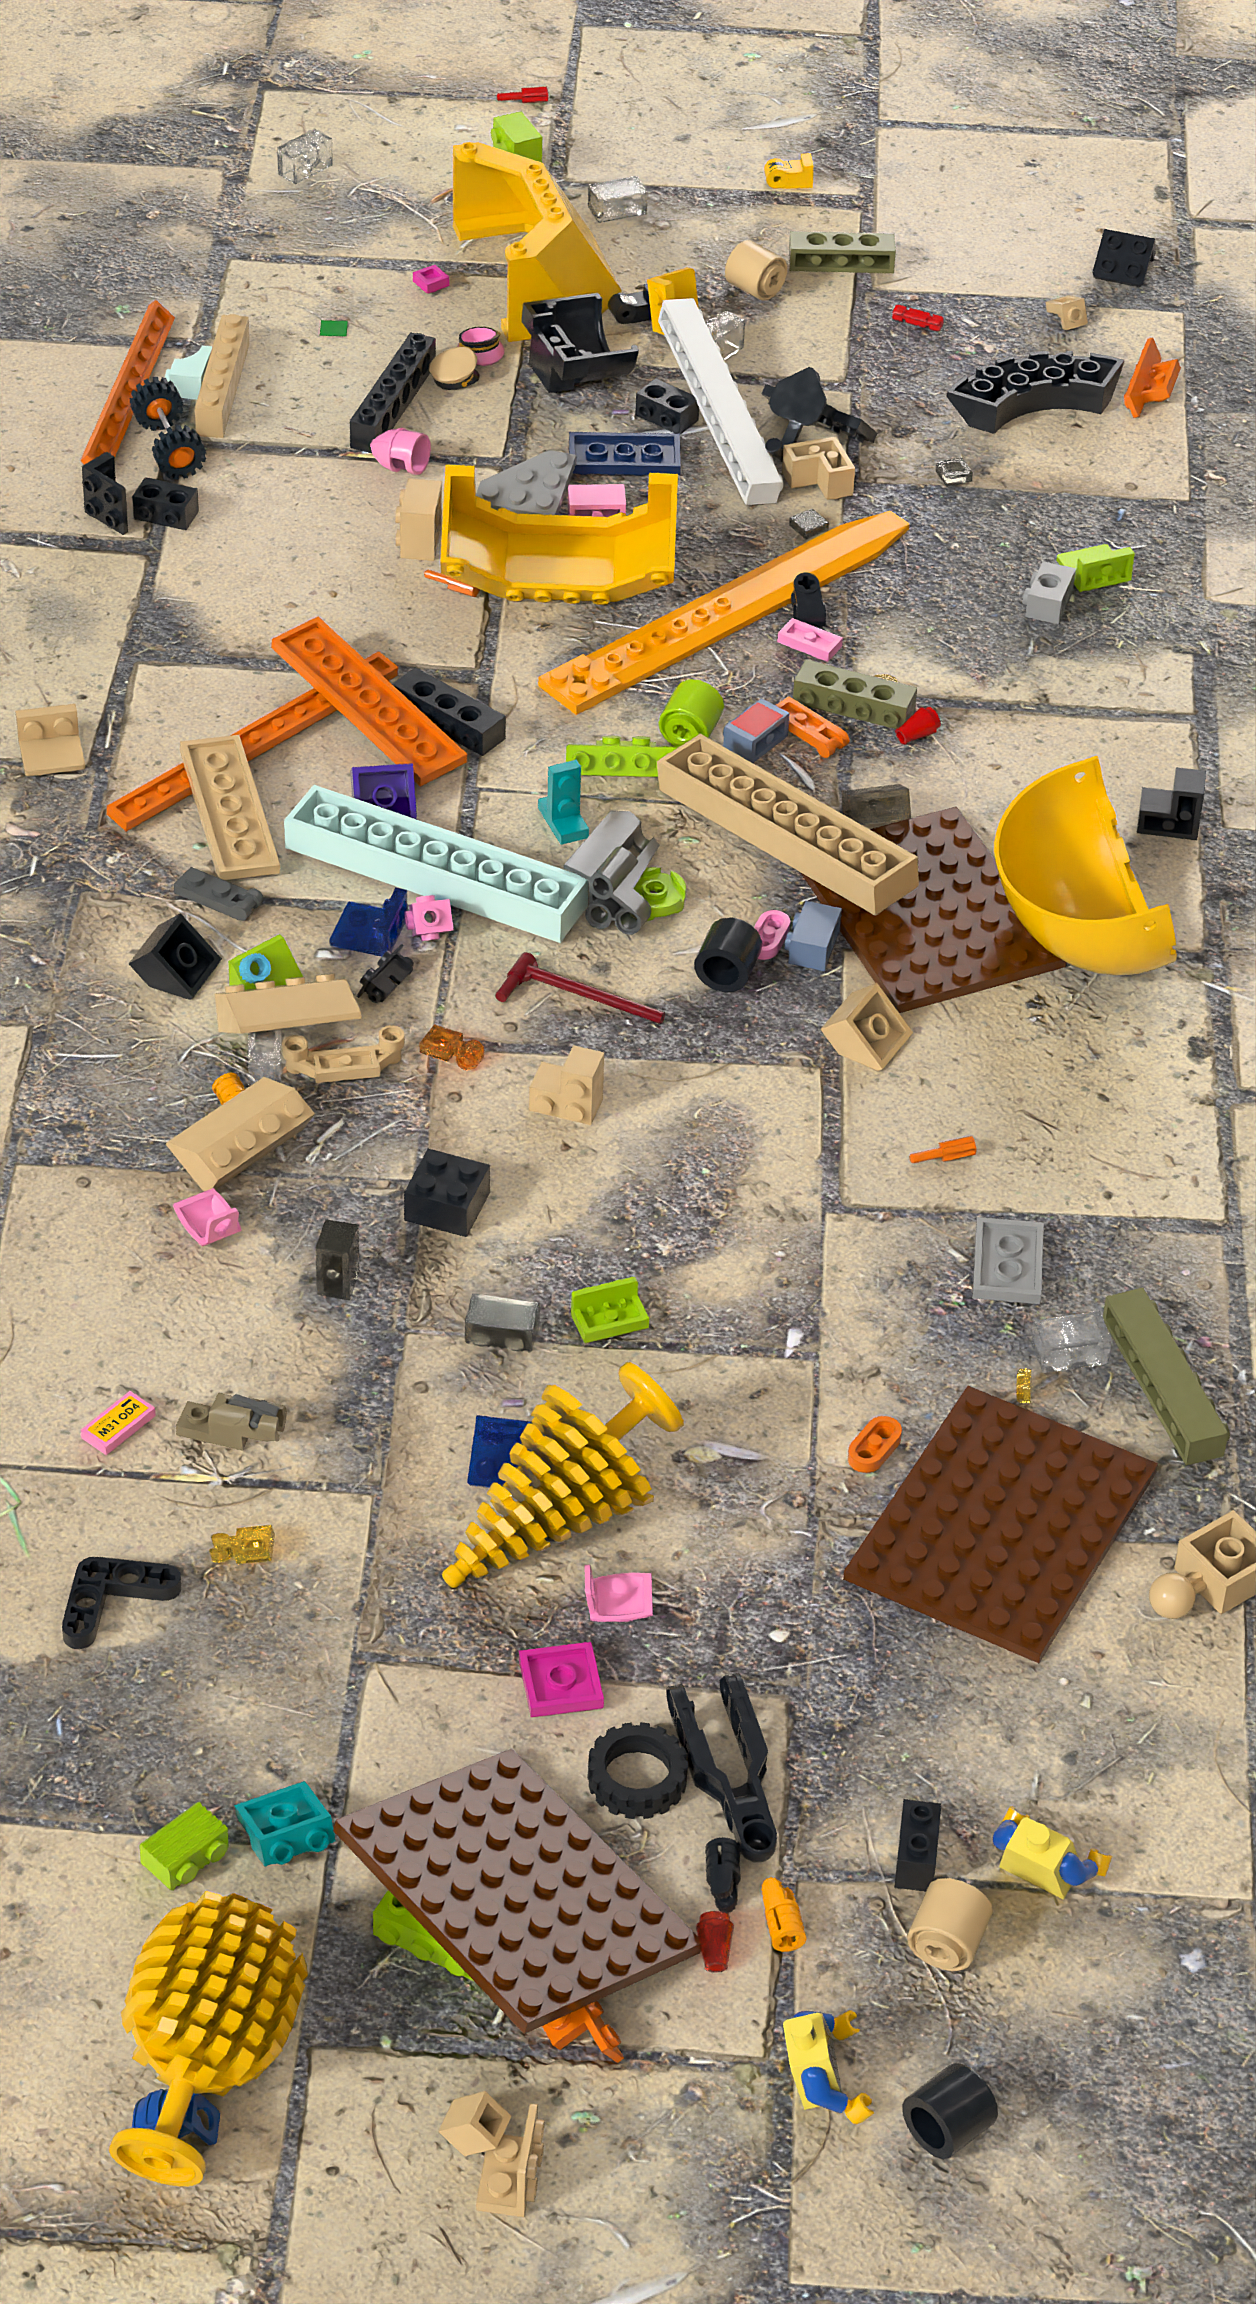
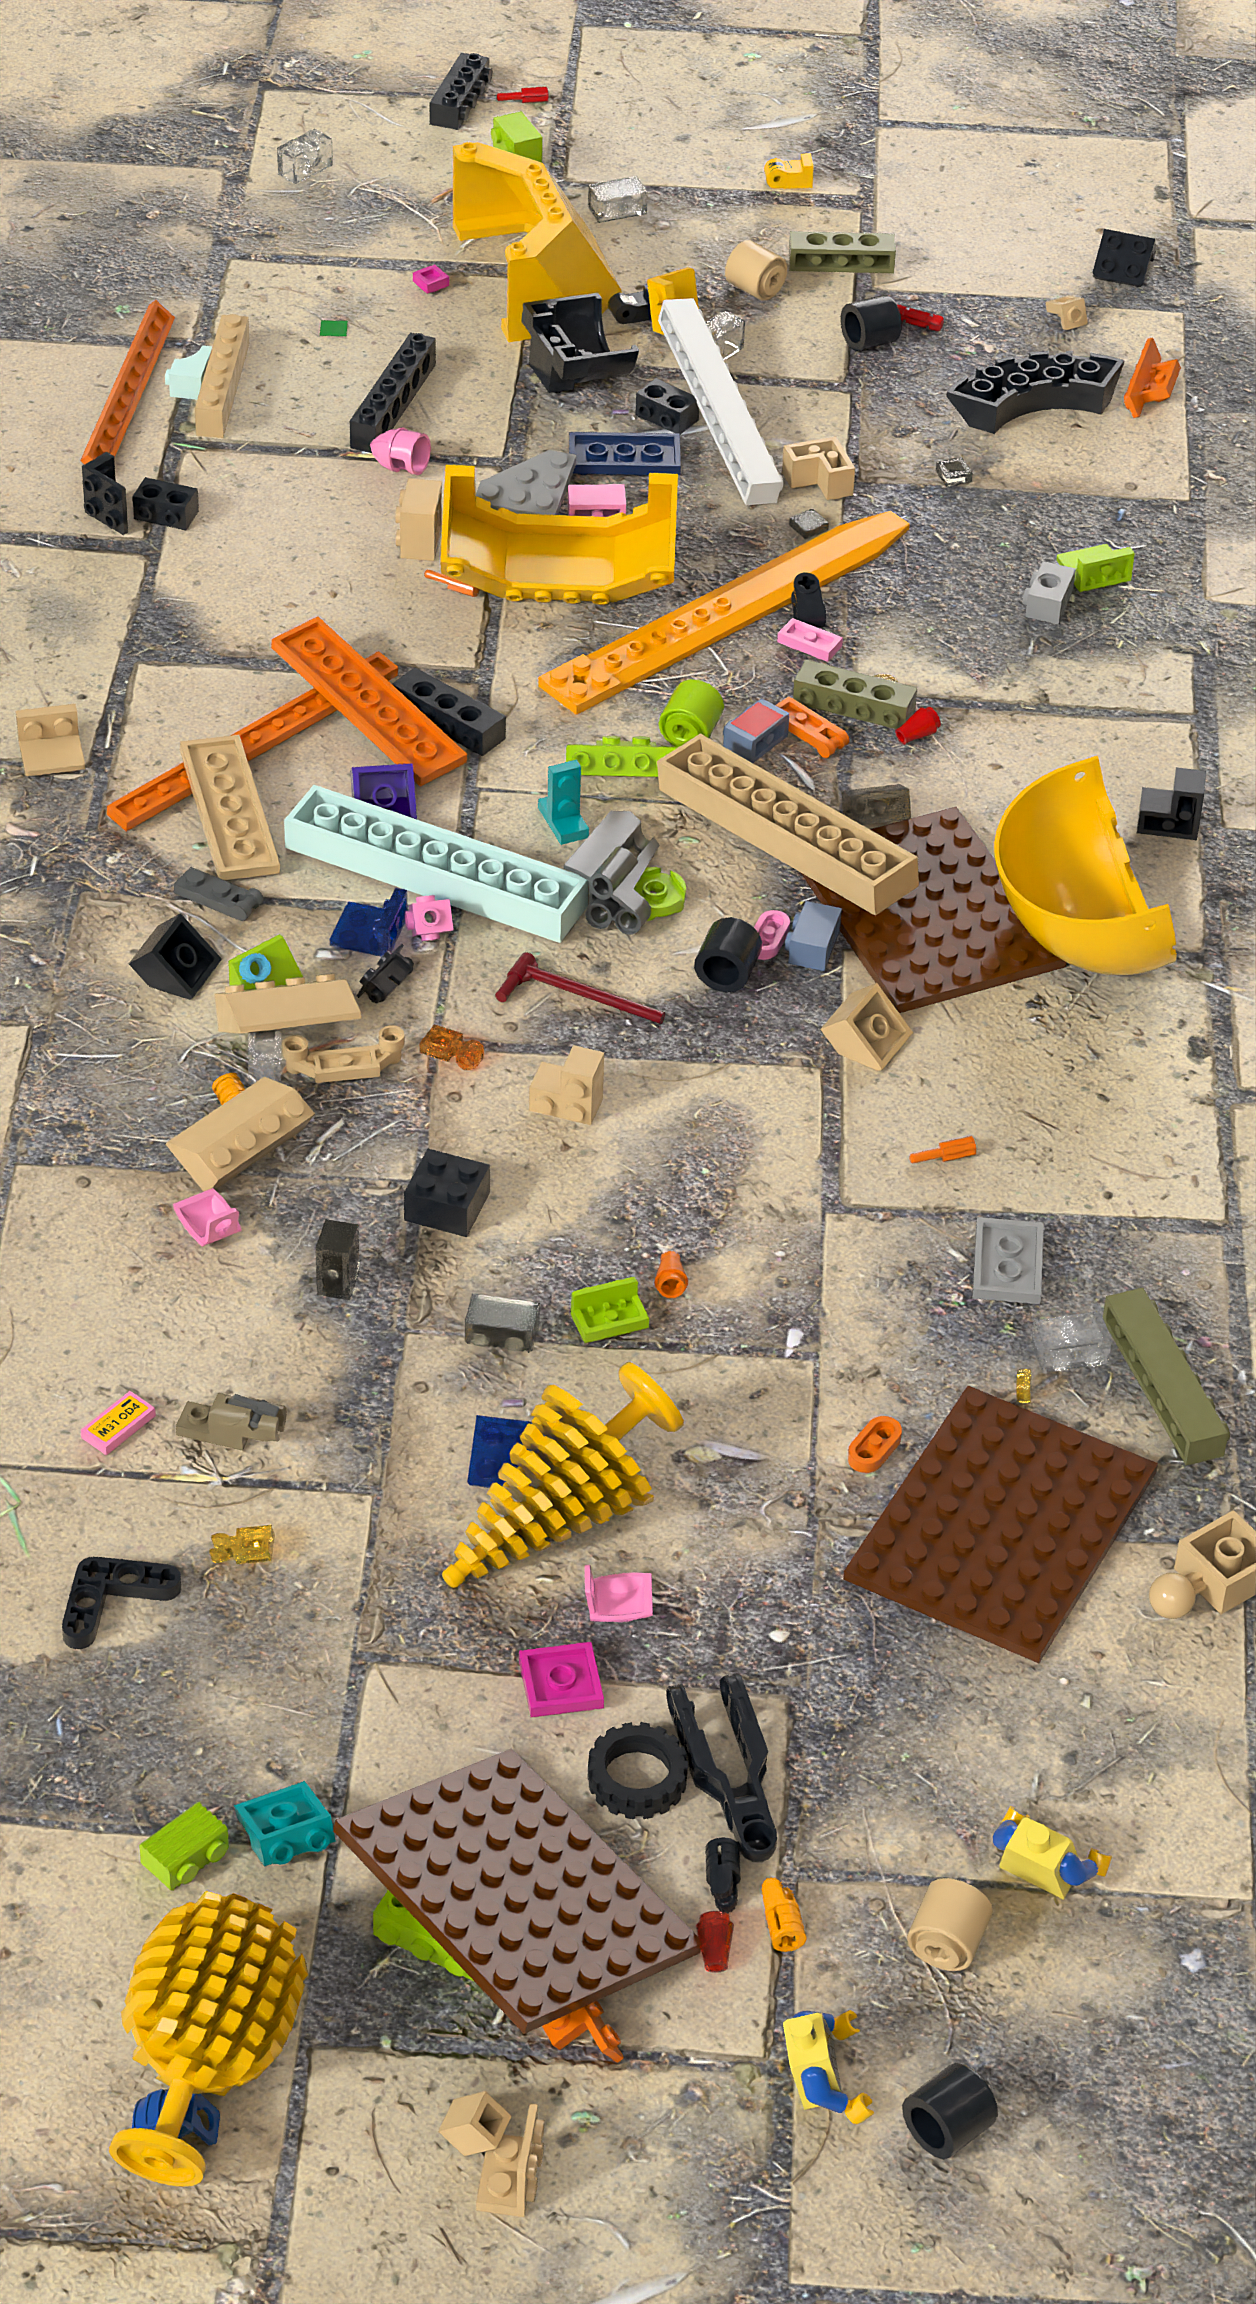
(179, 449): black axle -> none
(454, 368): tan piece -> none
(460, 91): none -> black brick
(484, 343): bright pink piece -> none
(671, 1277): none -> orange cone
(804, 404): black plate -> none
(871, 322): none -> black piece
(917, 1845): black brick -> none

